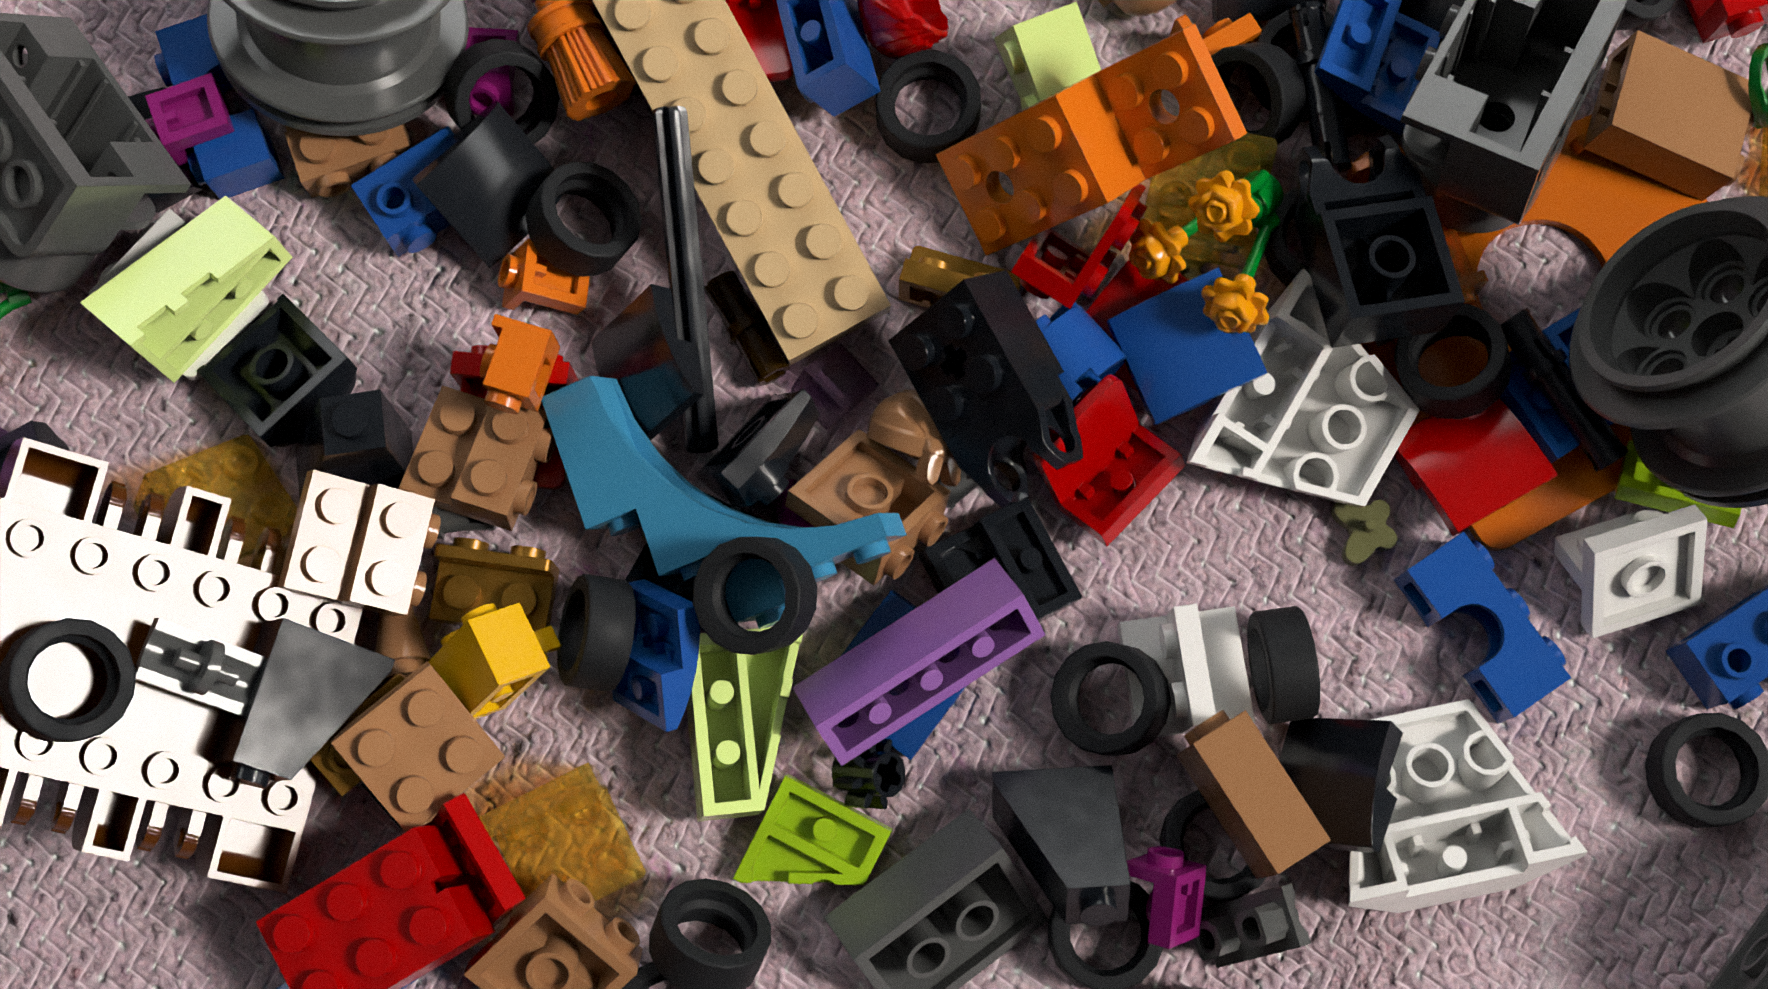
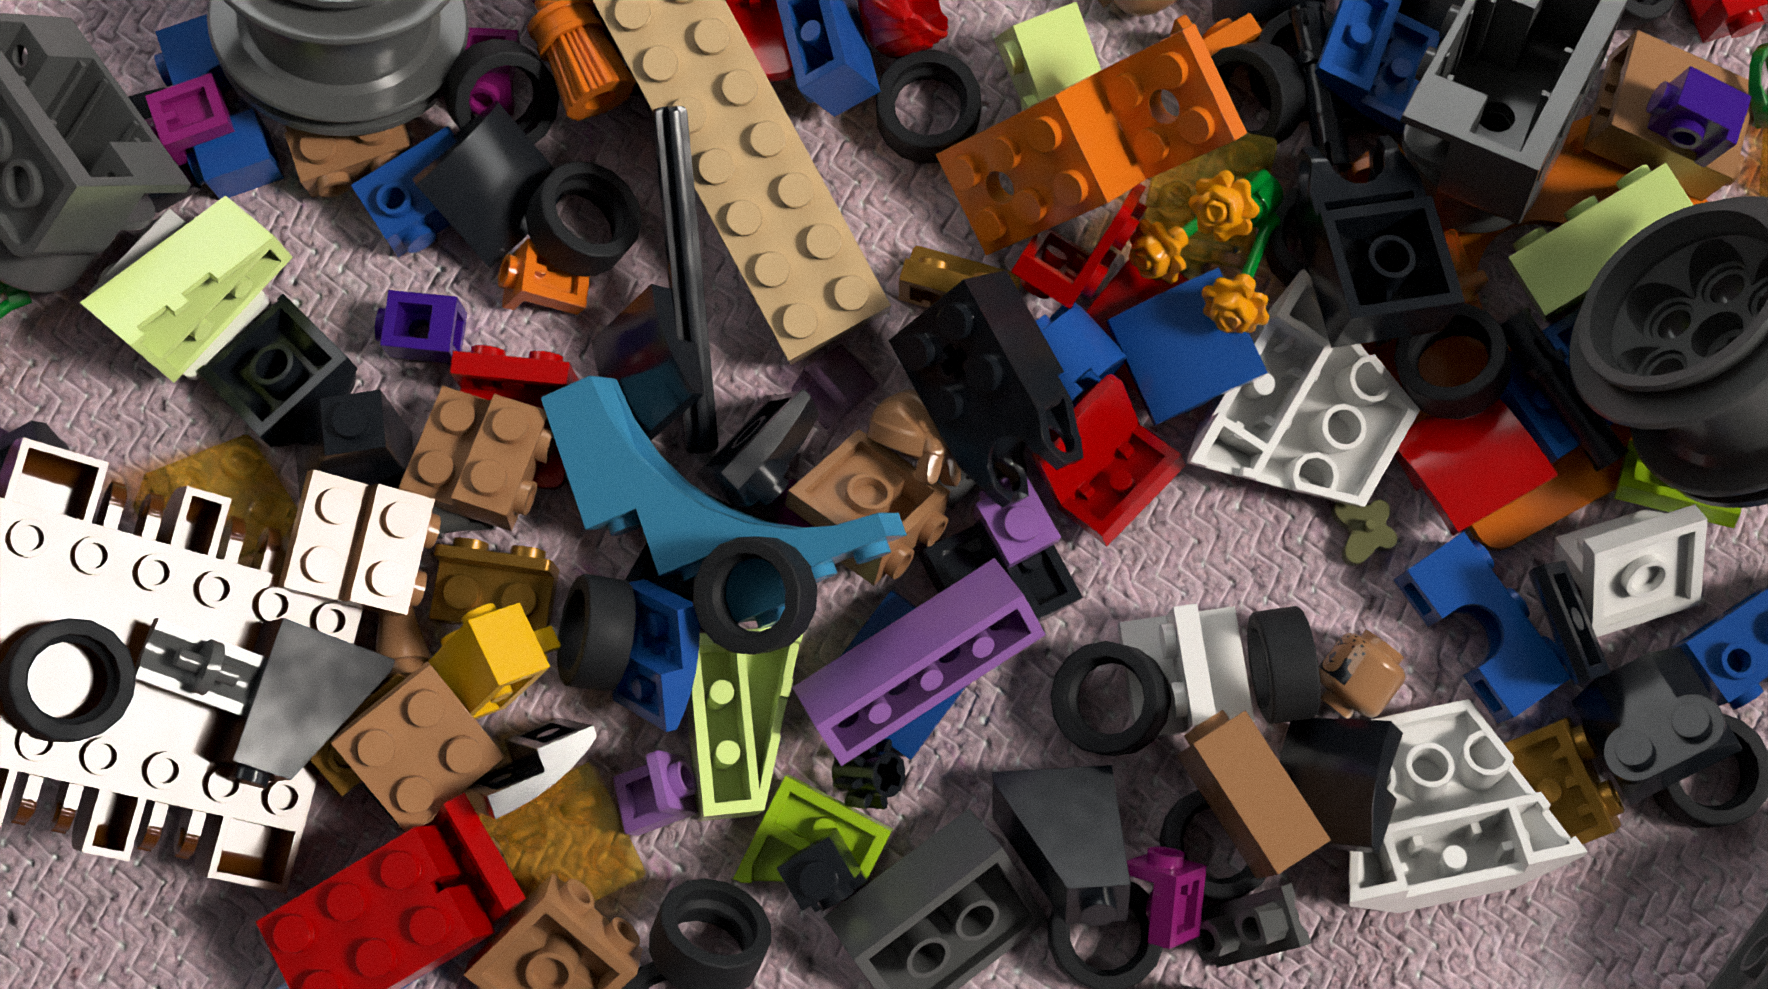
(410, 310): none -> dark purple brick
(518, 366): orange brick -> none
(538, 762): none -> black slope
(656, 793): none -> medium lavender bracket
(746, 328): dark brown pin -> none
(822, 873): none -> black brick
(1018, 528): none -> medium lavender bracket
(1361, 675): none -> medium nougat head
(1560, 766): none -> pearl gold bracket
(1563, 264): none -> yellowish green wedge
(1569, 622): none -> black slope
(1654, 723): none -> black slope
(1698, 114): none -> dark purple brick

